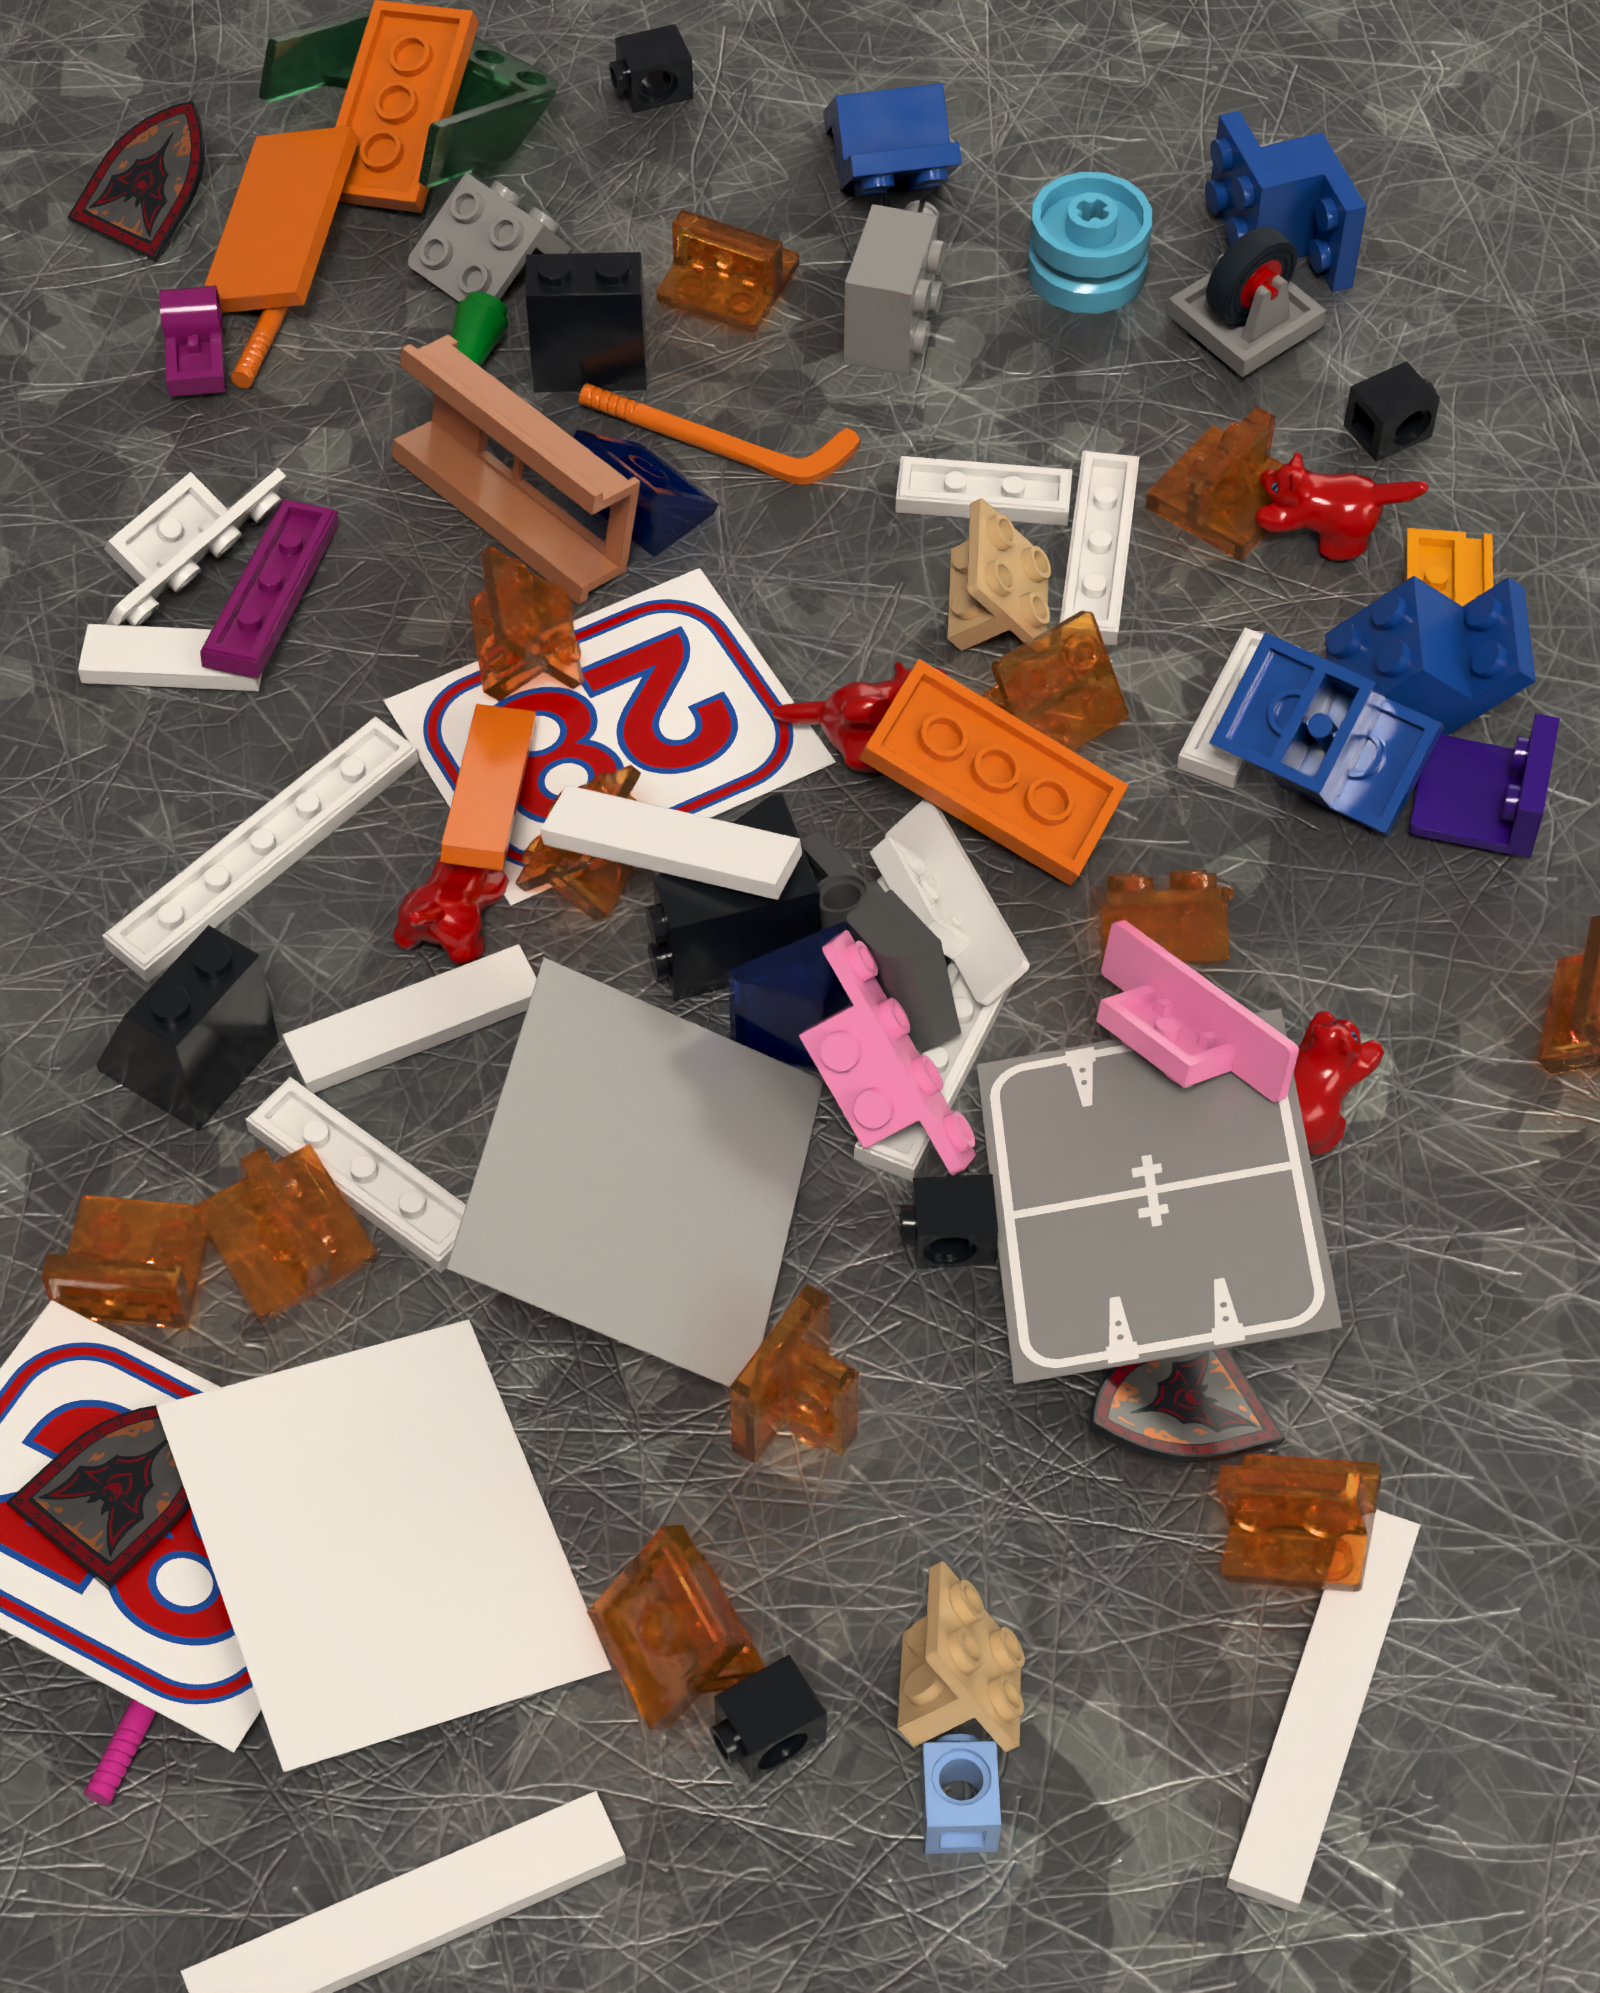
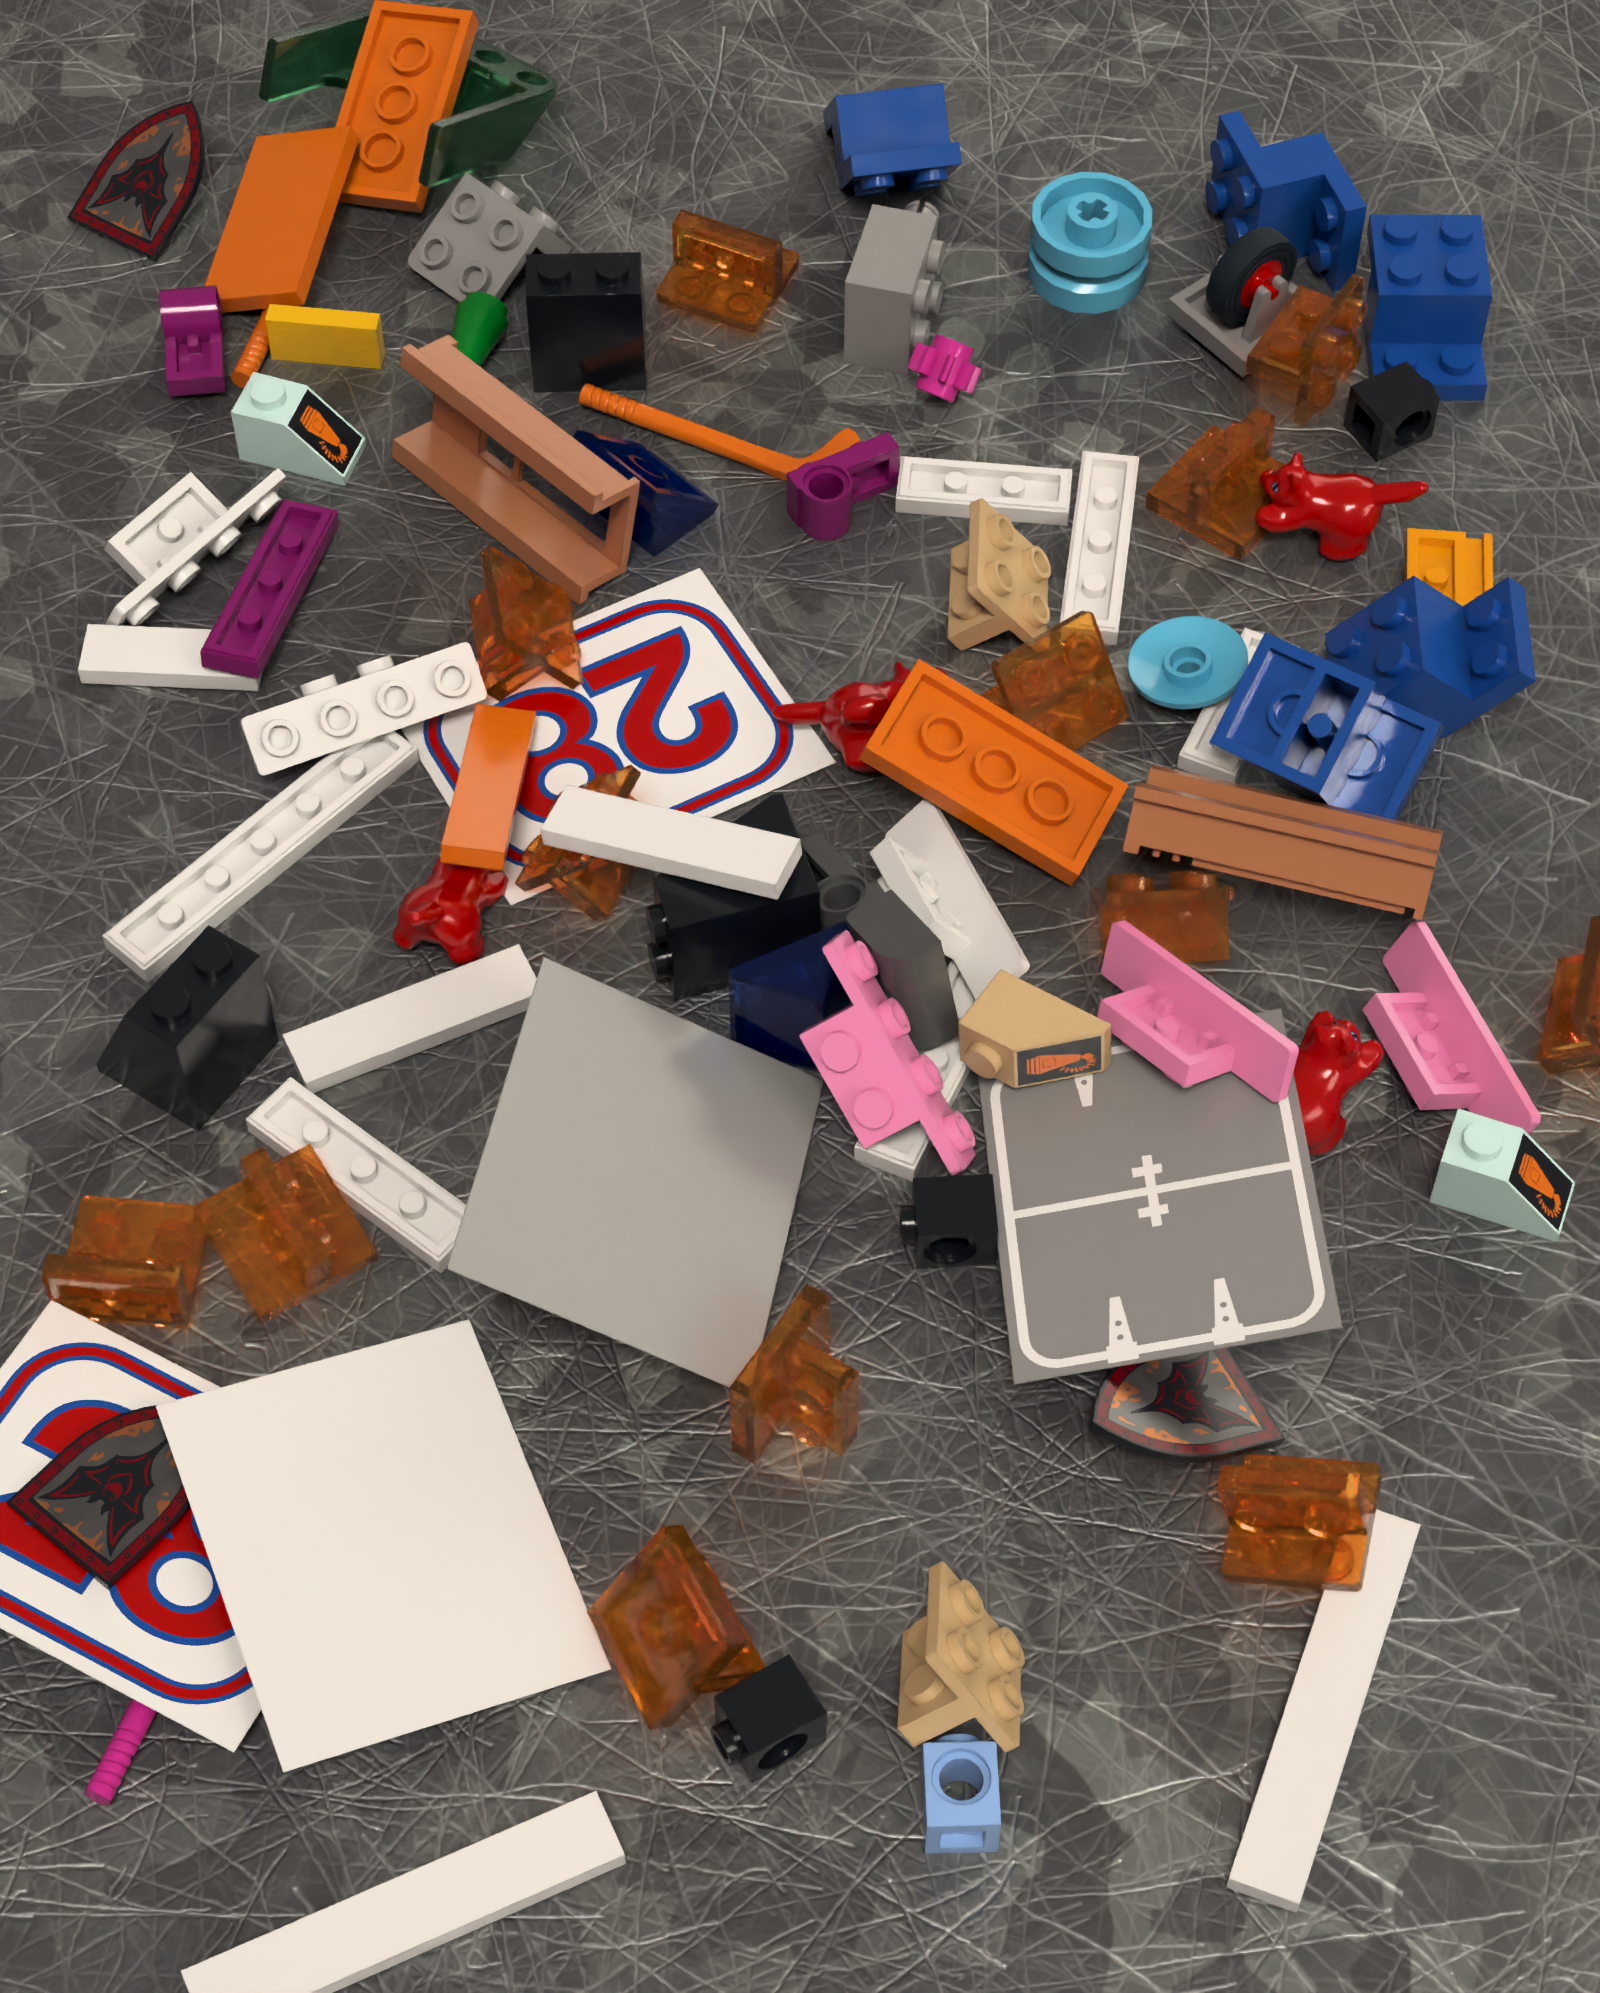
(294, 430): none -> light aqua slope
(325, 336): none -> yellow tile
(362, 709): none -> white bracket
(652, 68): black brick -> none
(824, 490): none -> magenta plate
(944, 368): none -> dark pink gear
(1030, 1035): none -> tan slope
(1187, 662): none -> medium azure dish
(1284, 840): none -> nougat piece
(1312, 345): none -> clear orange bracket
(1429, 300): none -> blue bracket
(1441, 1037): none -> bright pink bracket
(1487, 791): dark purple bracket -> none
(1502, 1177): none -> light aqua slope

